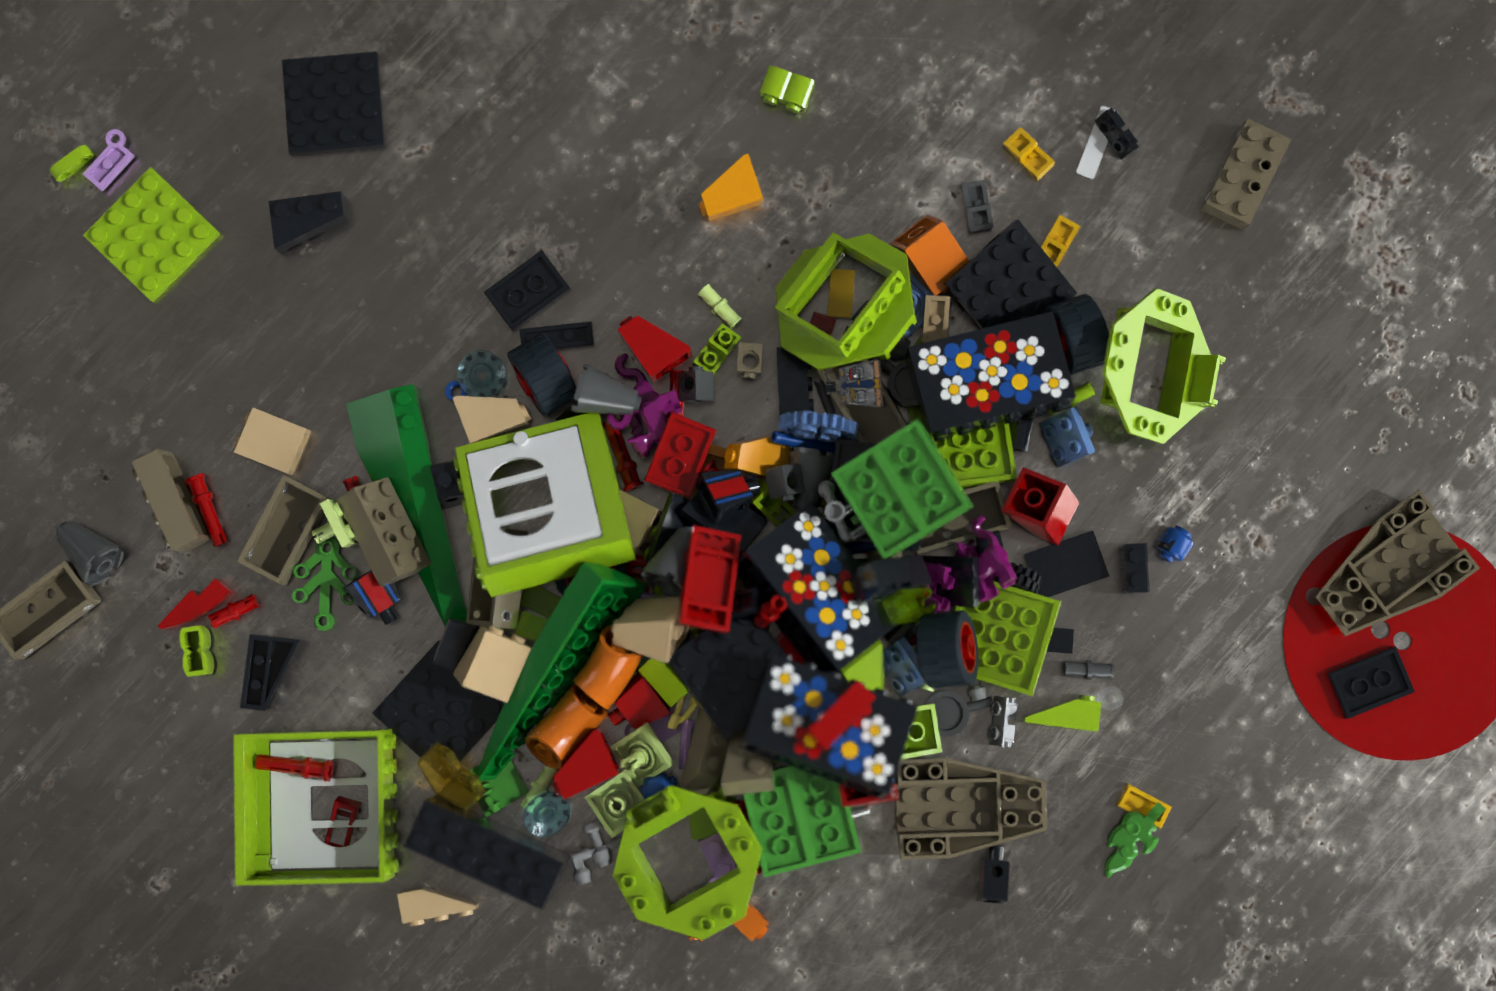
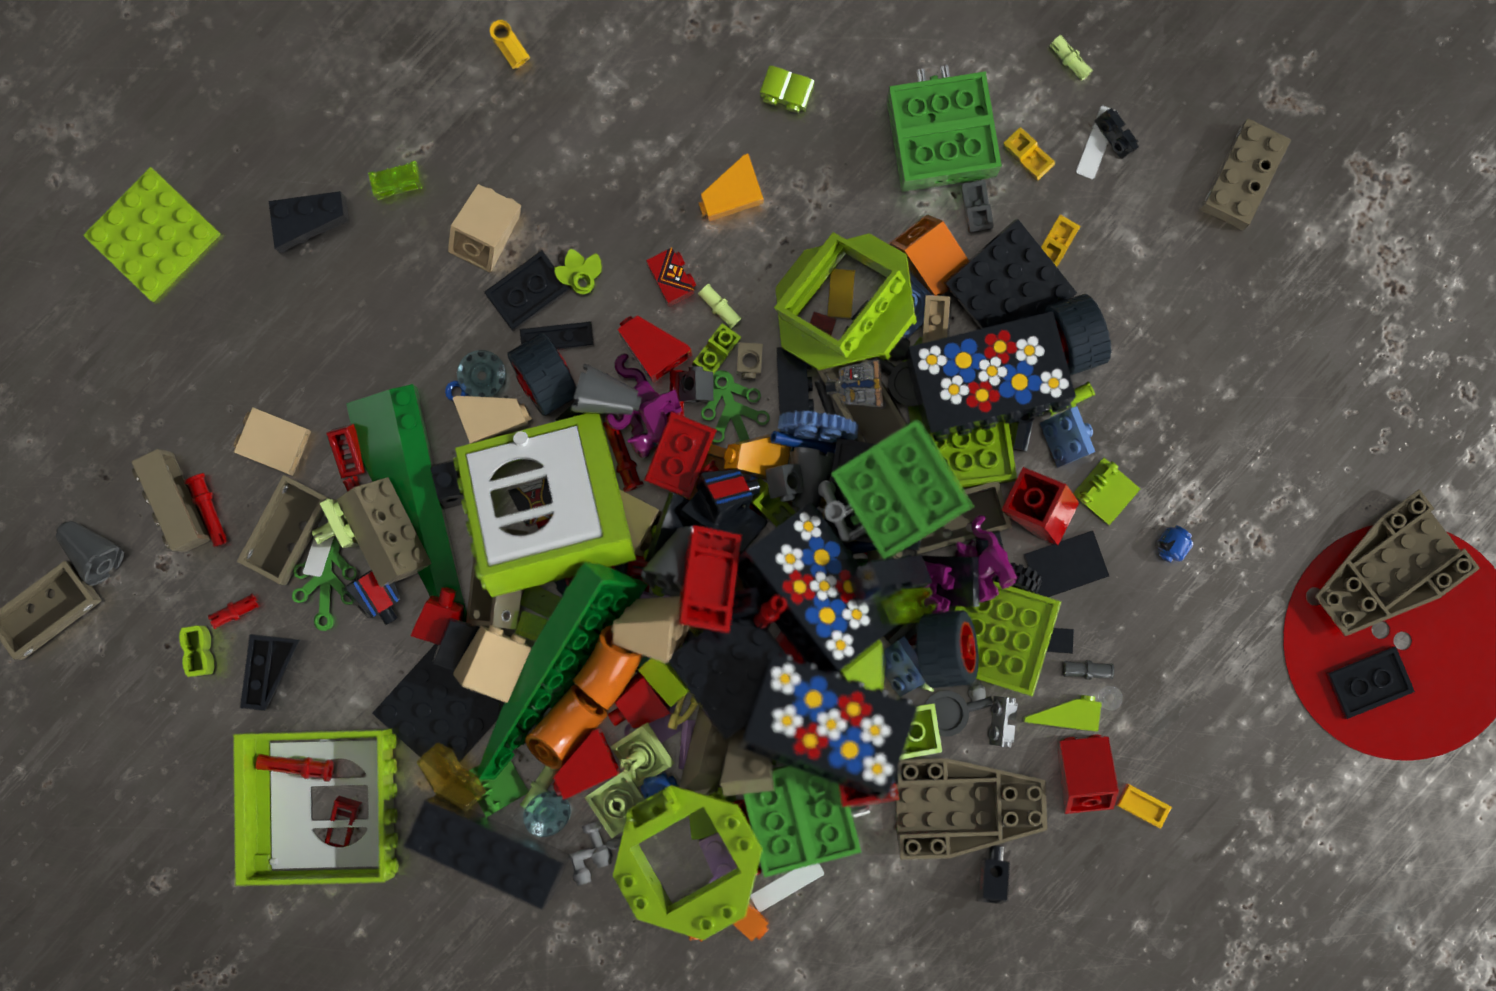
(71, 163): lime beam -> none
(109, 162): lavender hinge -> none
(197, 605): red slope -> none
(318, 554): none -> white sticker
(333, 103): black plate -> none
(336, 446): none -> red slope
(395, 180): none -> clear neon green hinge
(429, 903): tan slope -> none
(435, 616): none -> red torso
(483, 227): none -> tan slope
(509, 45): none -> yellow piece
(531, 497): none -> torso
(577, 269): none -> lime plate
(671, 276): none -> brick
(732, 408): none -> bright green plant
(785, 886): none -> white sticker
(841, 715): red slope -> none
(943, 130): none -> bright green piece
(1070, 57): none -> yellowish green pin
(1087, 774): none -> red slope
(1106, 491): none -> lime hinge
(1132, 829): bright green piece -> none
(1134, 568): black brick -> none
(1189, 370): lime hinge -> none

